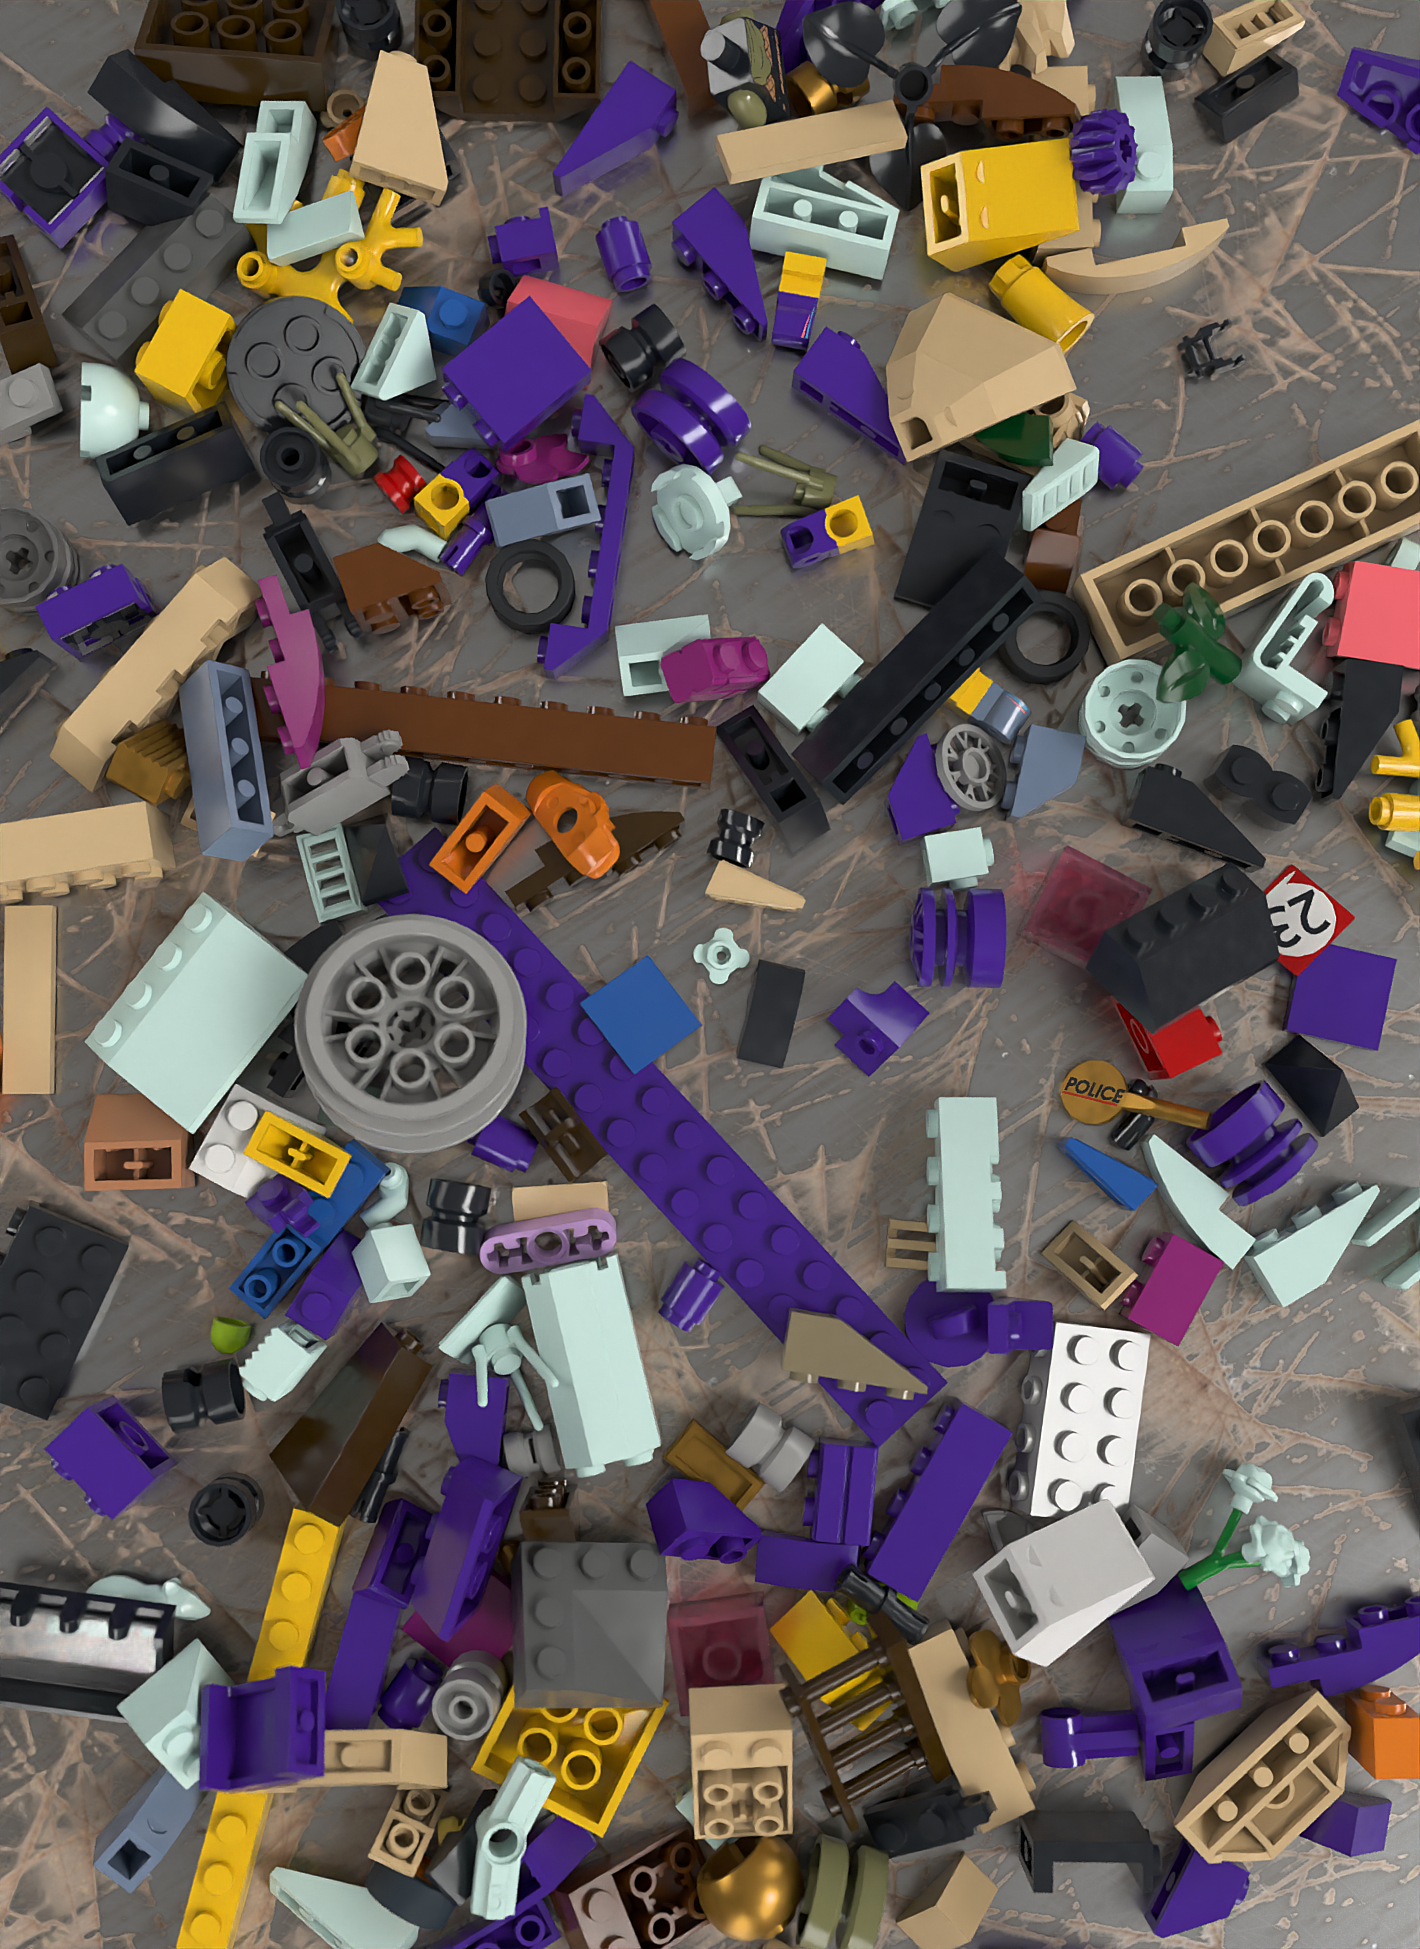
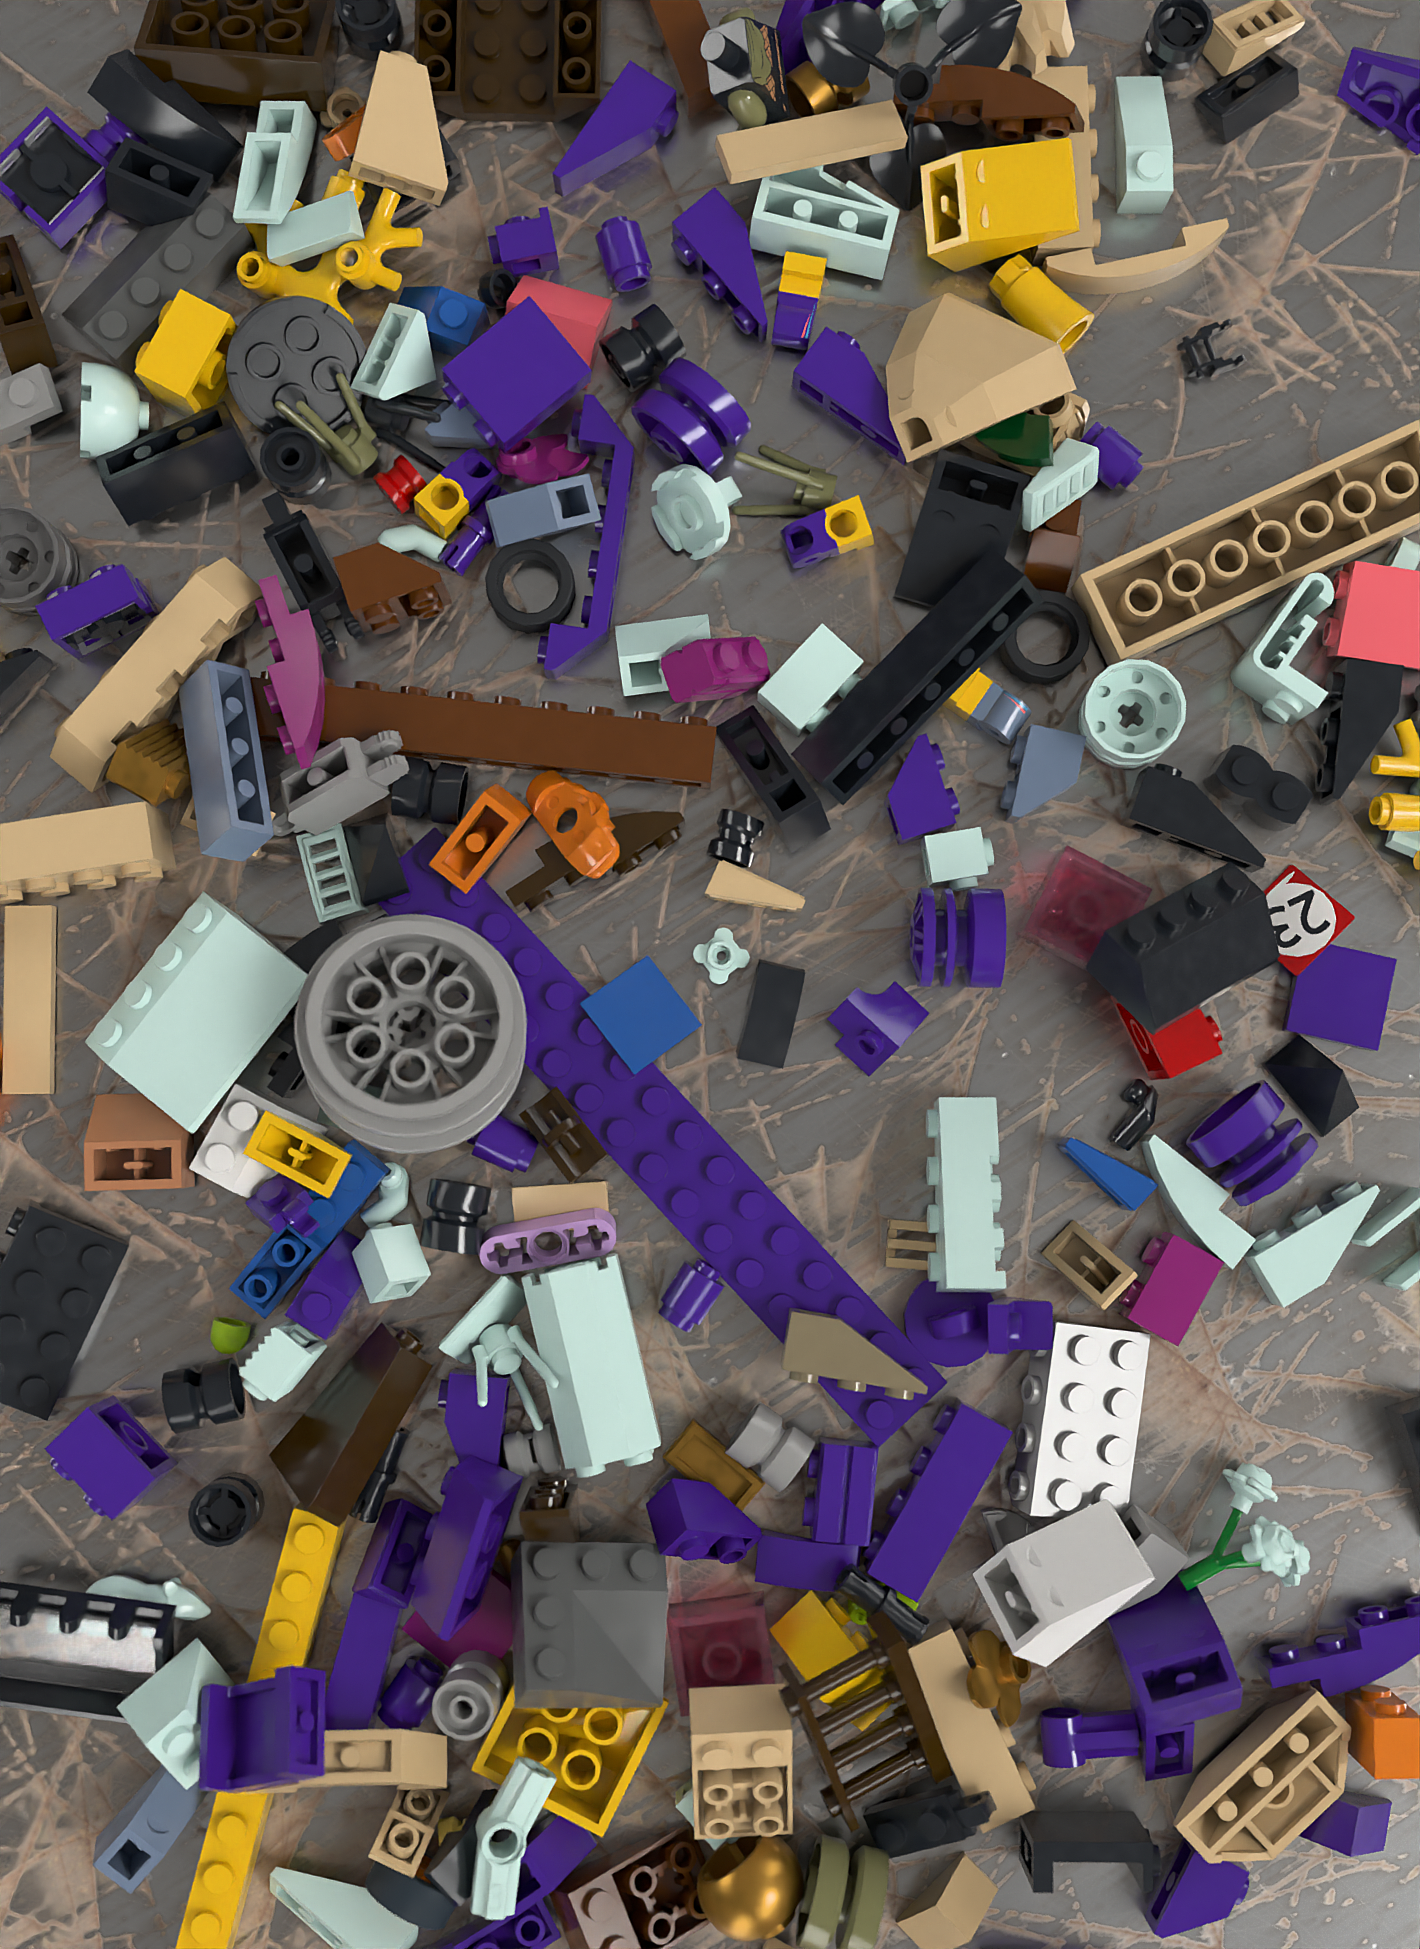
(970, 767): light grey wheel -> none
(1099, 1094): pearl gold piece -> none
(1103, 152): dark purple gear -> none
(1197, 653): dark green plant -> none

